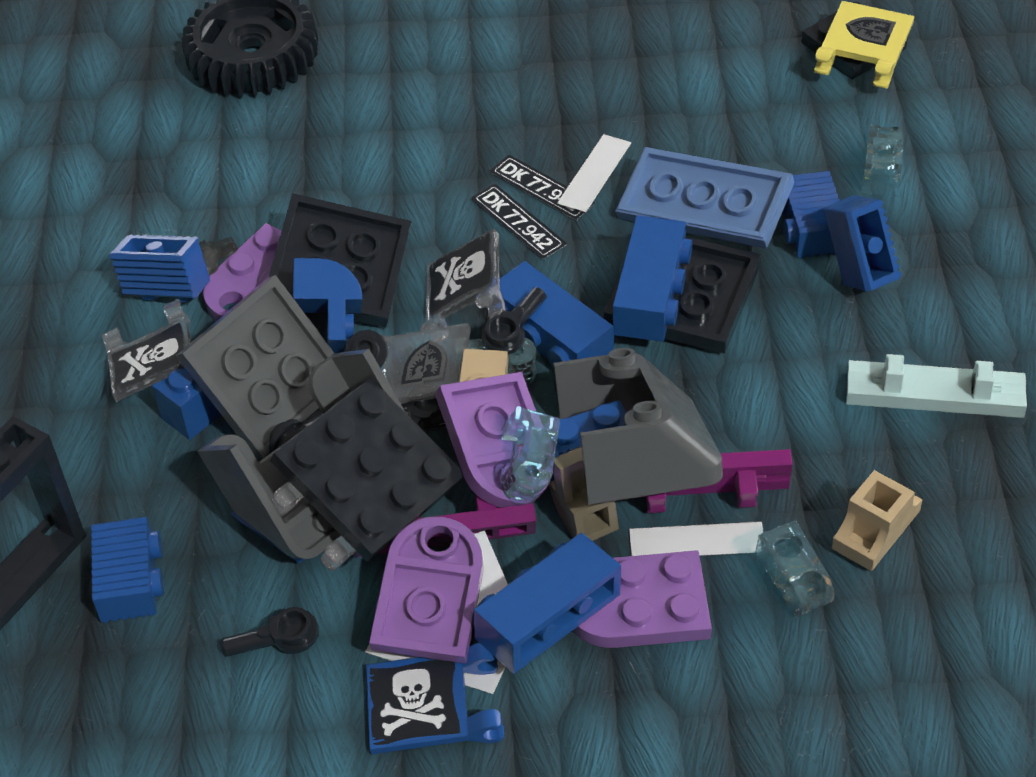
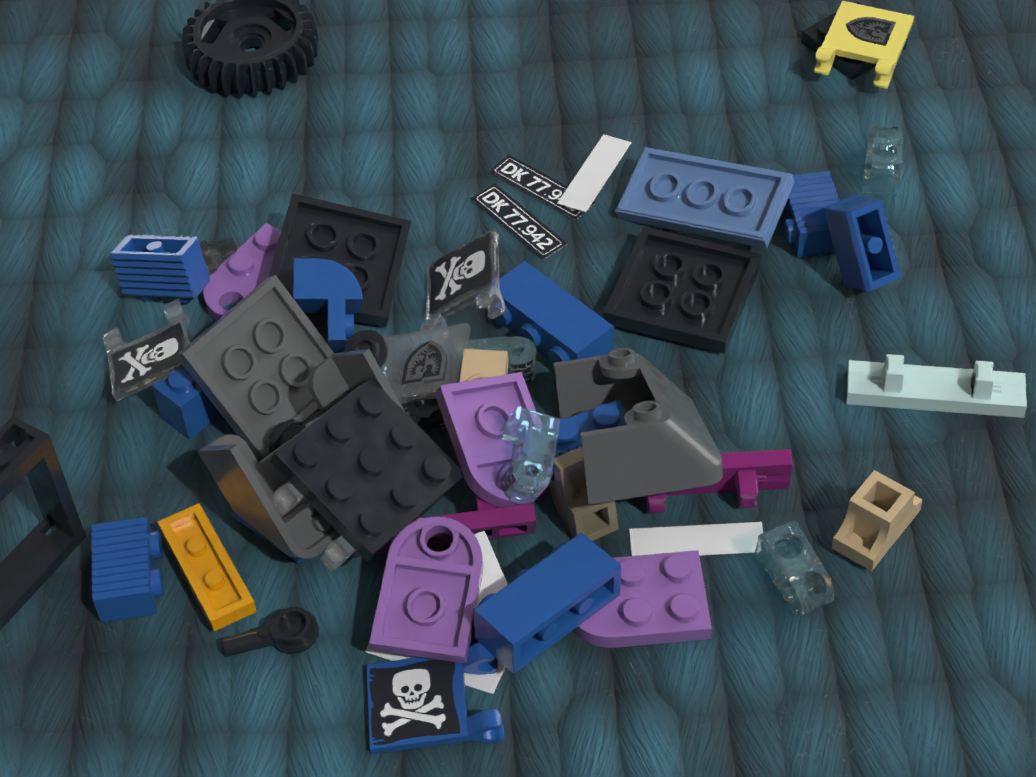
(207, 567): none -> light orange plate
(506, 329): black plate -> none
(651, 278): blue brick -> none

